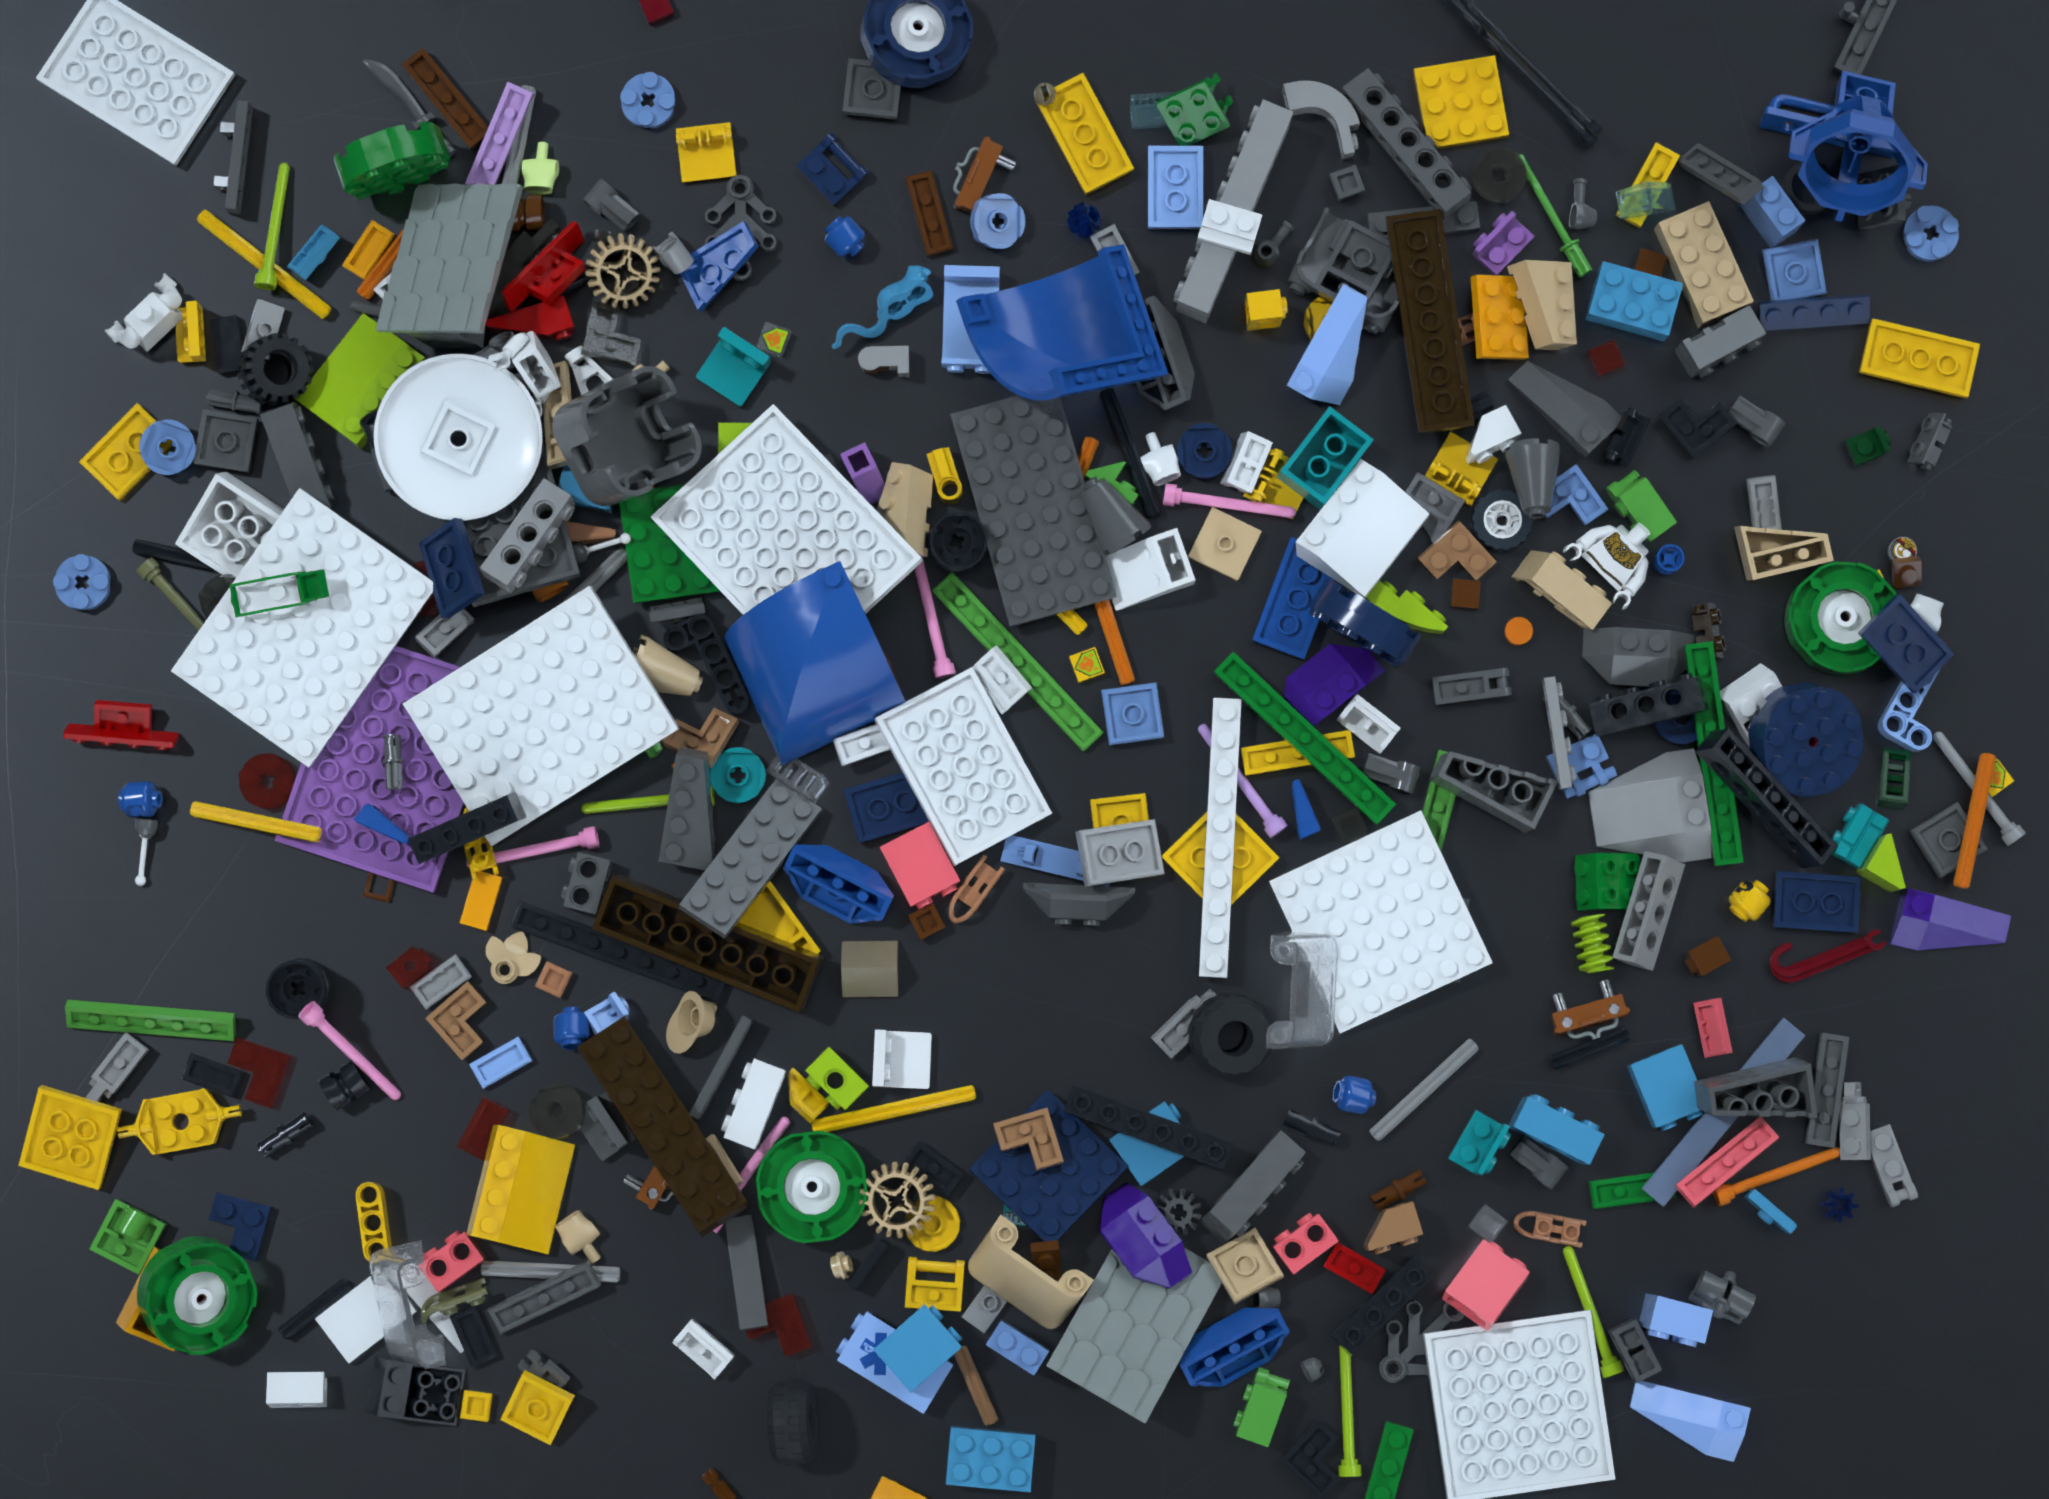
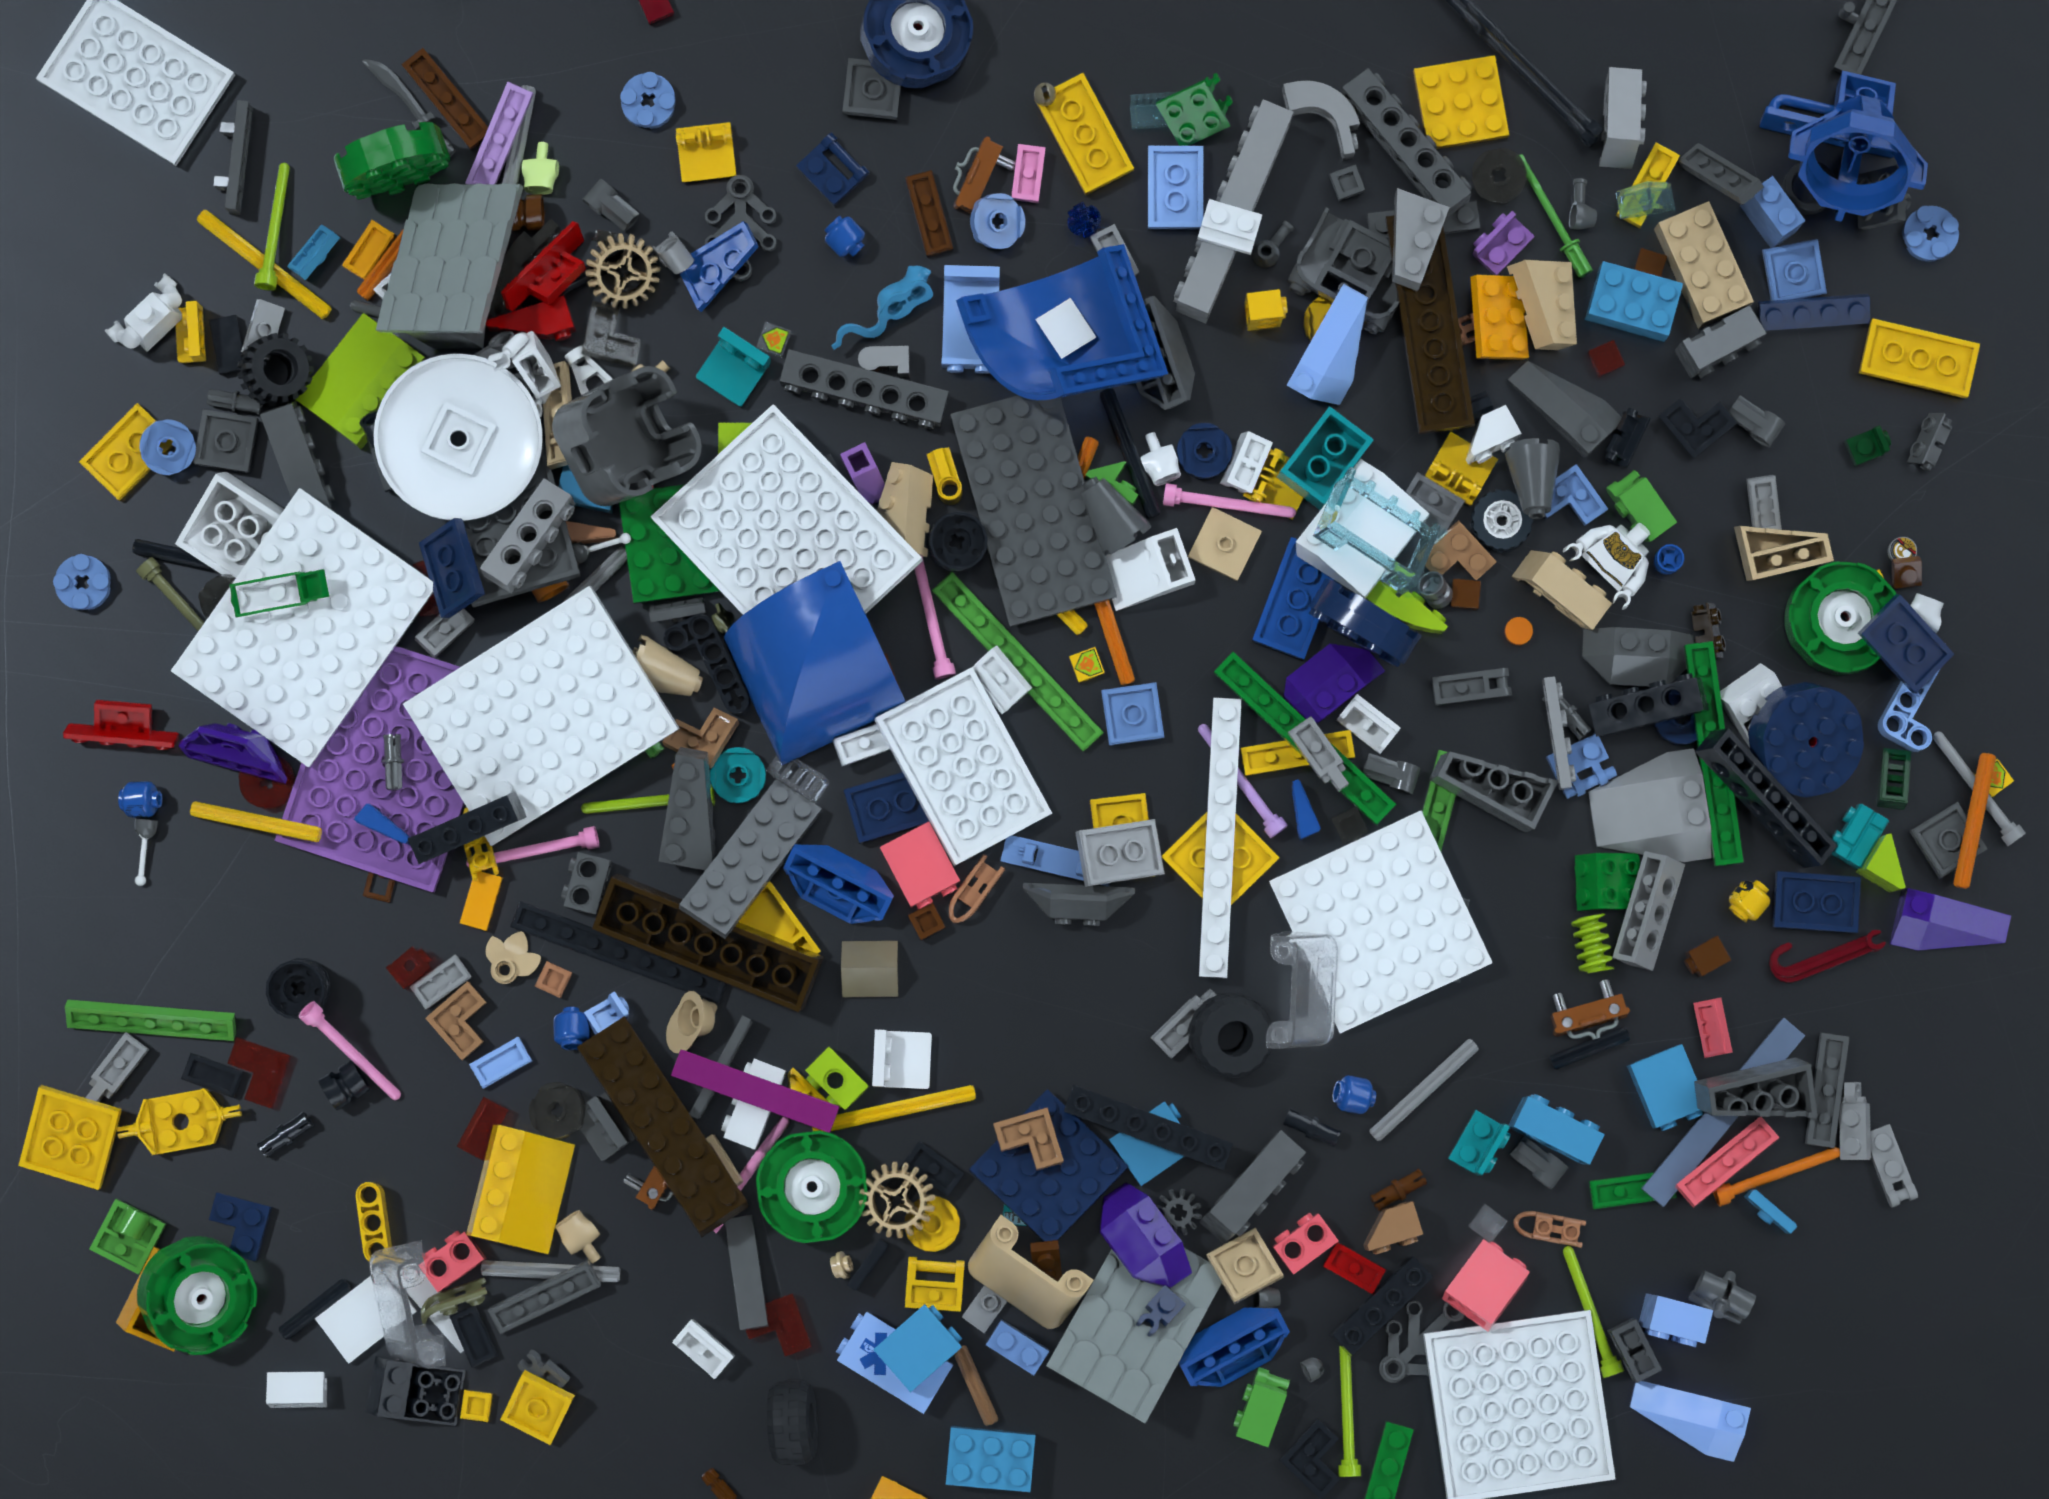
(234, 749): none -> dark purple wedge
(722, 619): none -> olive plate
(755, 1091): none -> magenta tile
(799, 363): none -> dark grey brick
(1028, 173): none -> bright pink plate
(1065, 328): none -> white sticker
(1162, 1308): none -> dark blue plate
(1319, 753): none -> light grey hinge
(1336, 535): none -> clear light blue hinge
(1415, 236): none -> light grey wedge
(1435, 589): none -> flat silver wheel
(1622, 117): none -> light grey wedge
(1847, 1205): clear blue gear -> none

